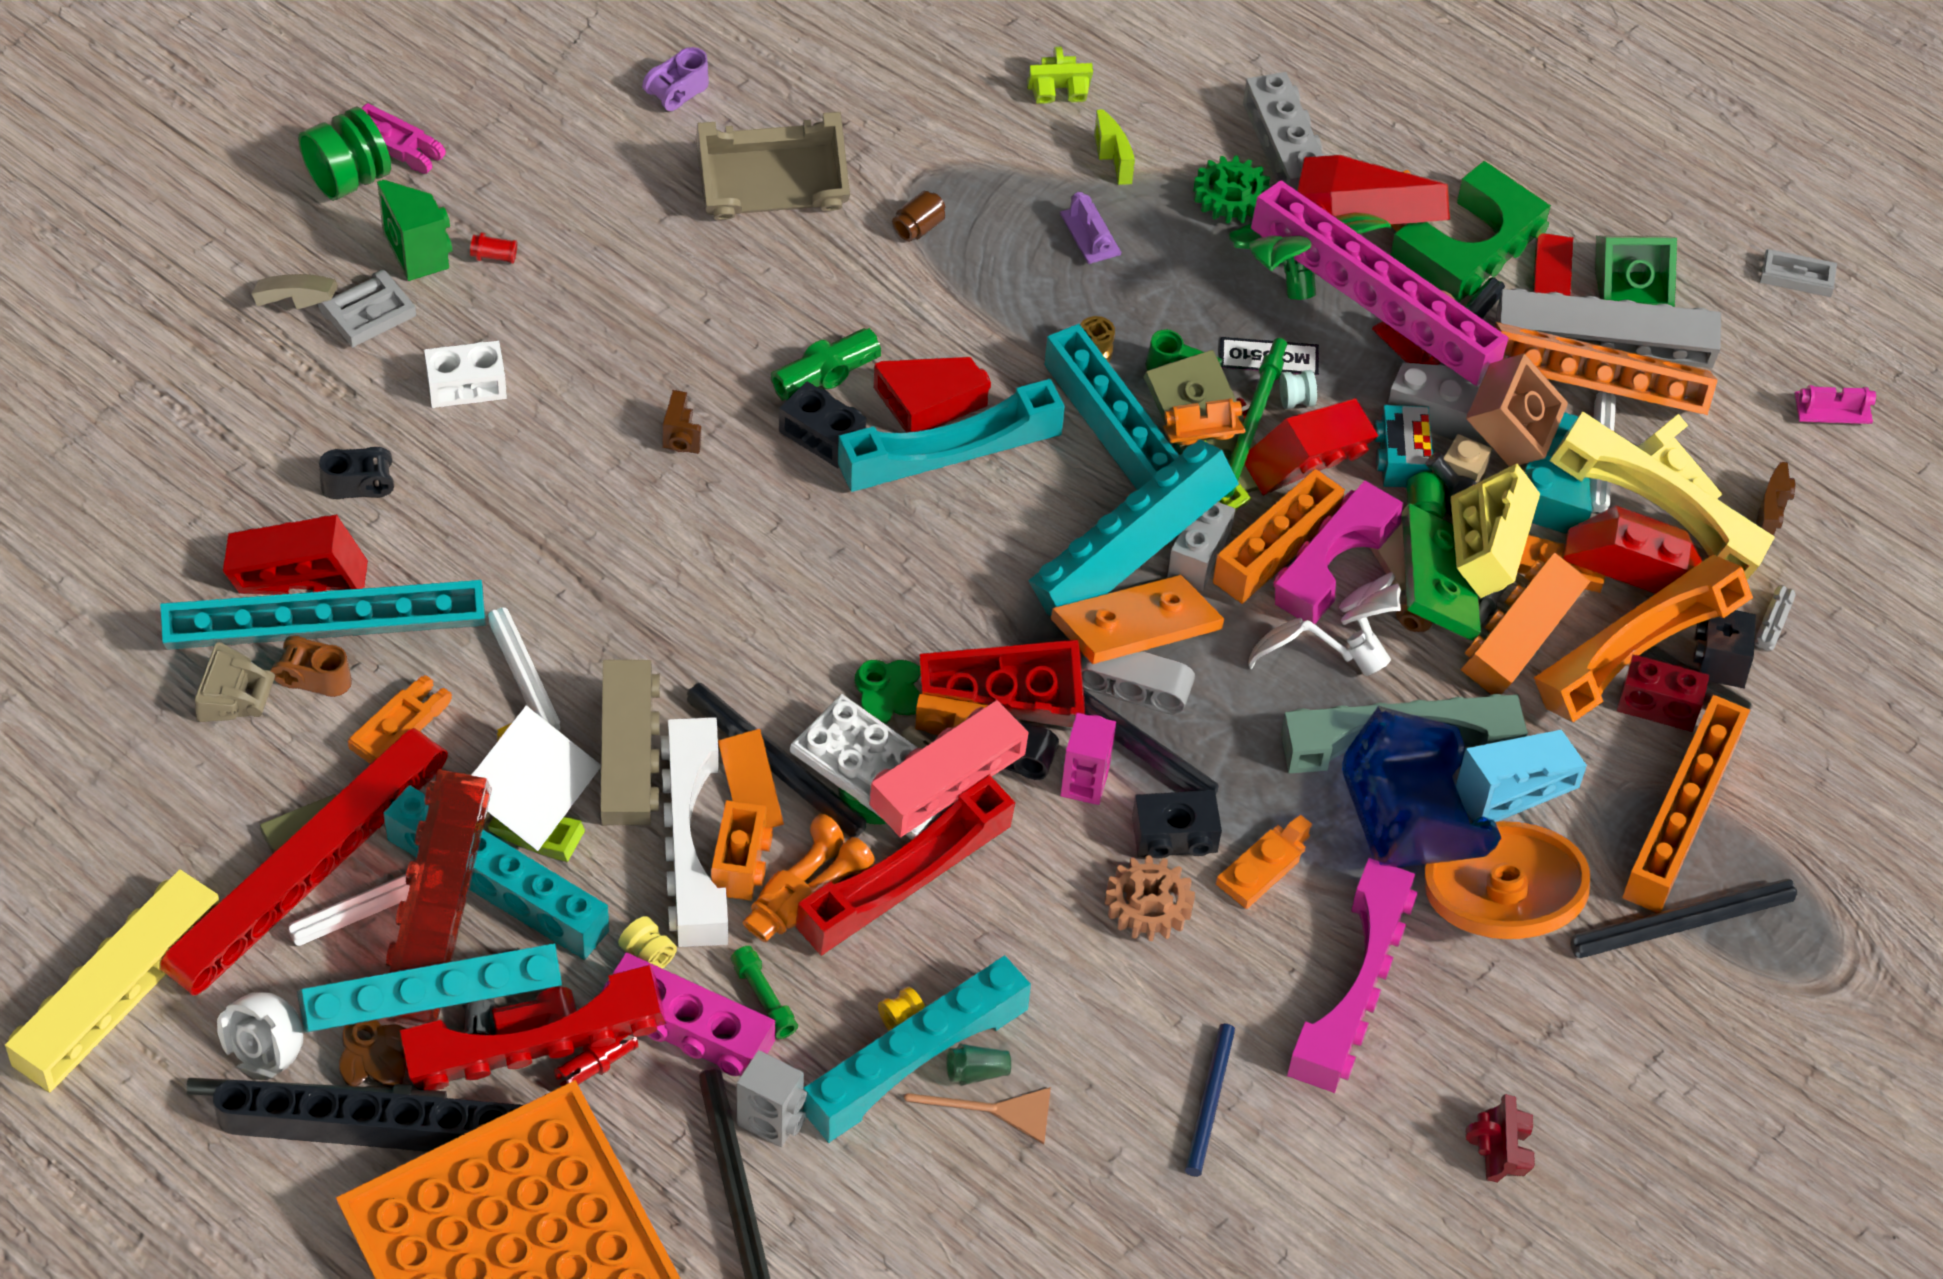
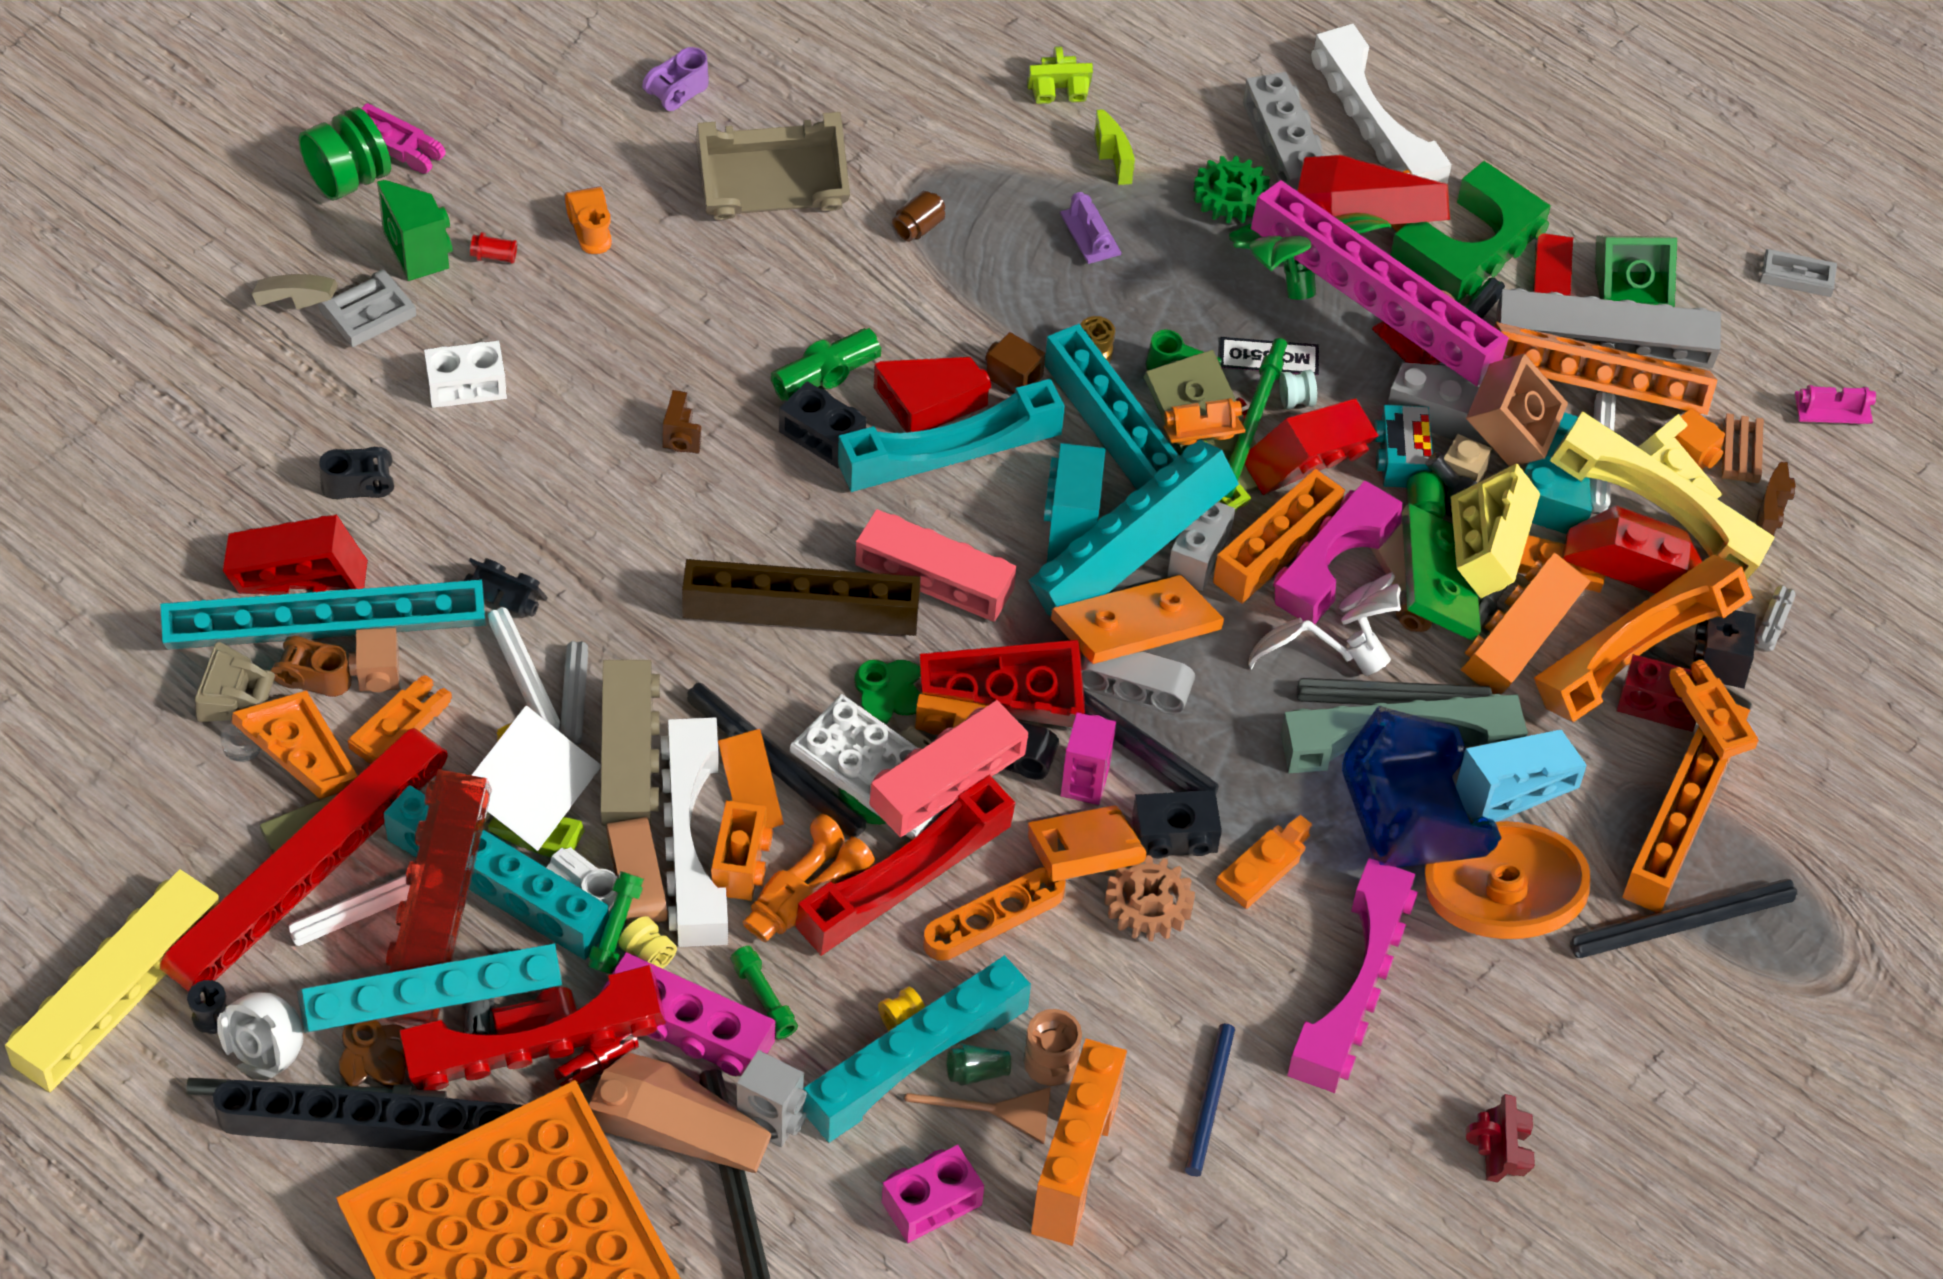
(203, 1010): none -> black bush
(238, 745): none -> clear tile
(299, 741): none -> orange wing
(376, 660): none -> nougat brick
(518, 591): none -> black hinge
(574, 691): none -> light grey axle
(584, 875): none -> white piece
(590, 219): none -> orange piece
(627, 888): none -> green bar
(635, 854): none -> nougat beam
(671, 1111): none -> nougat wedge
(800, 597): none -> dark brown brick
(939, 1201): none -> dark pink brick
(946, 567): none -> coral brick
(991, 908): none -> orange beam
(1014, 363): none -> reddish brown brick
(1052, 1047): none -> nougat wheel
(1072, 1152): none -> orange arch
(1073, 495): none -> teal wedge
(1092, 840): none -> orange container
(1342, 60): none -> white arch
(1382, 692): none -> pearl dark grey axle
(1701, 439): none -> orange brick
(1714, 710): none -> orange hinge
(1744, 427): none -> nougat tile

